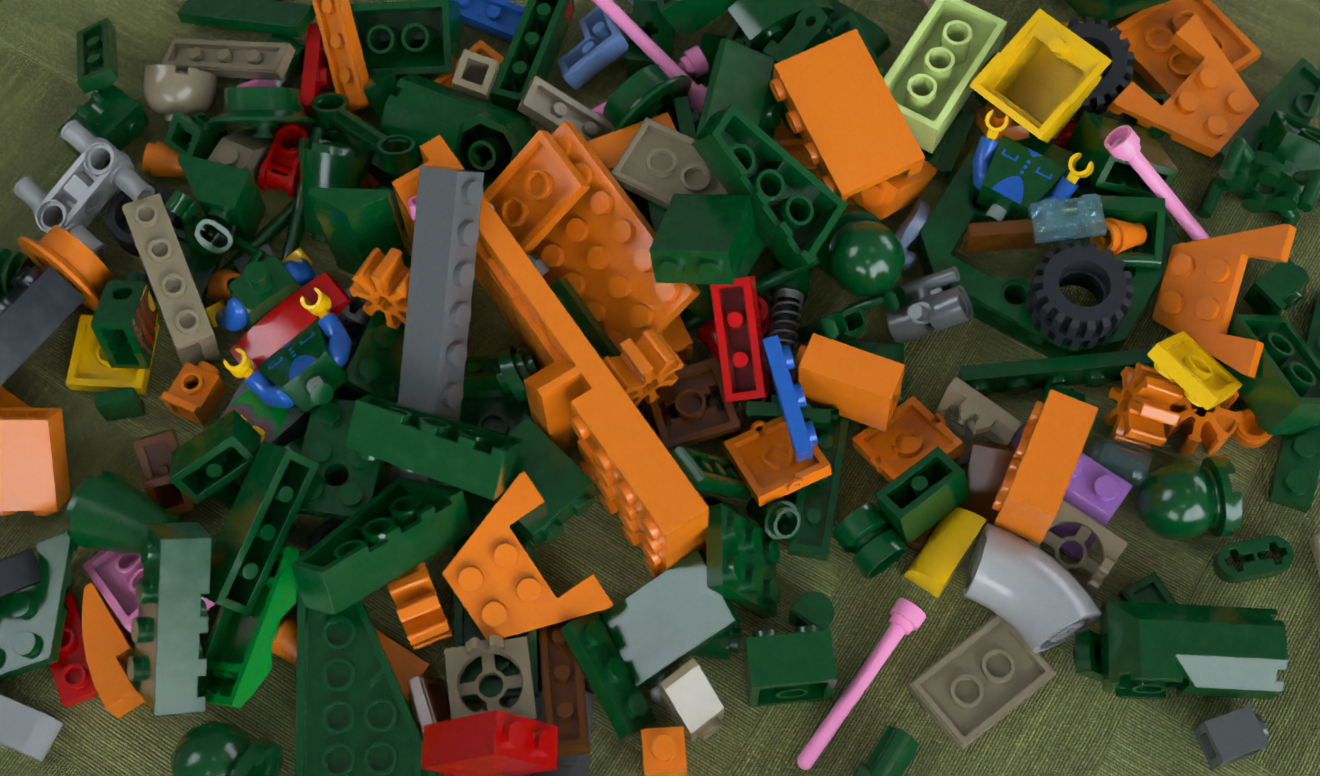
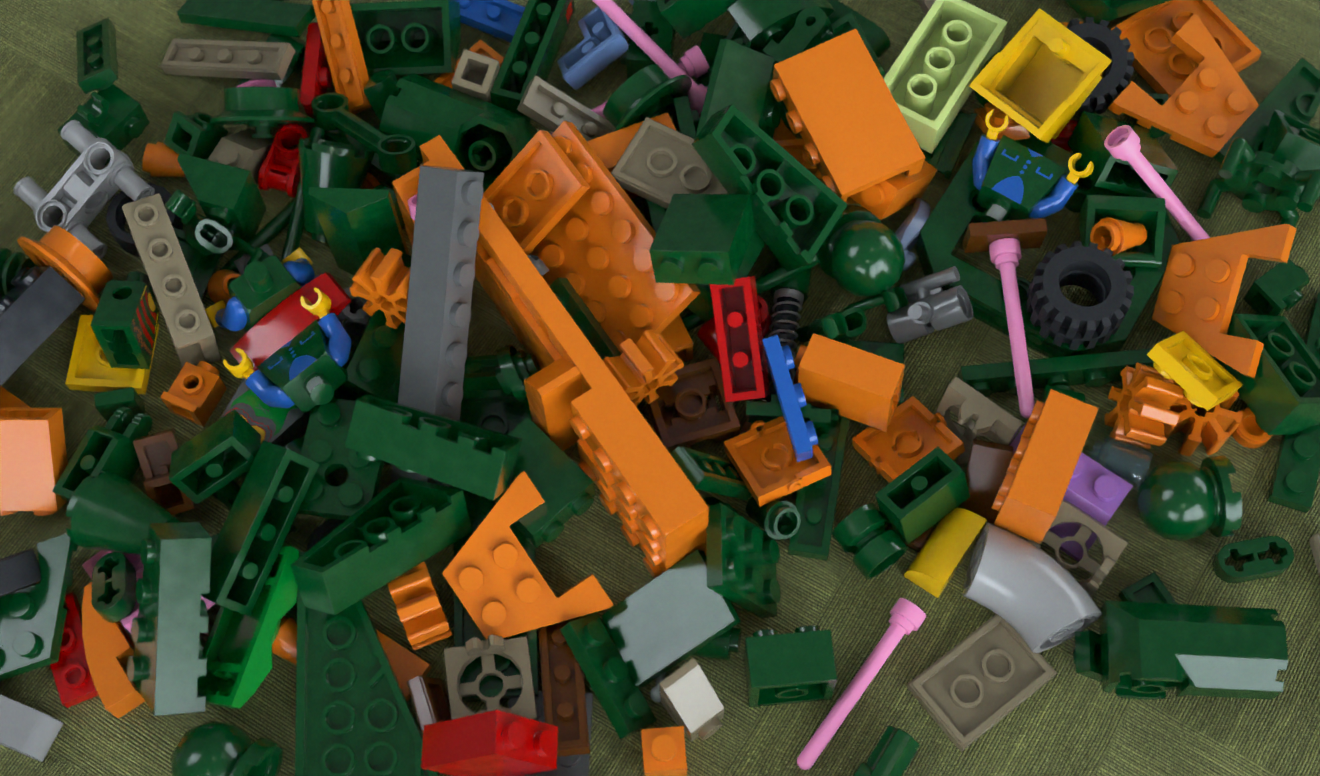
(105, 449): none -> dark green hinge
(114, 587): none -> dark green beam
(177, 90): dark tan cylinder -> none
(812, 609): dark green brick -> none
(1006, 255): none -> bright pink piece
(1067, 219): clear light blue hips -> none
(1232, 736): dark grey brick -> none

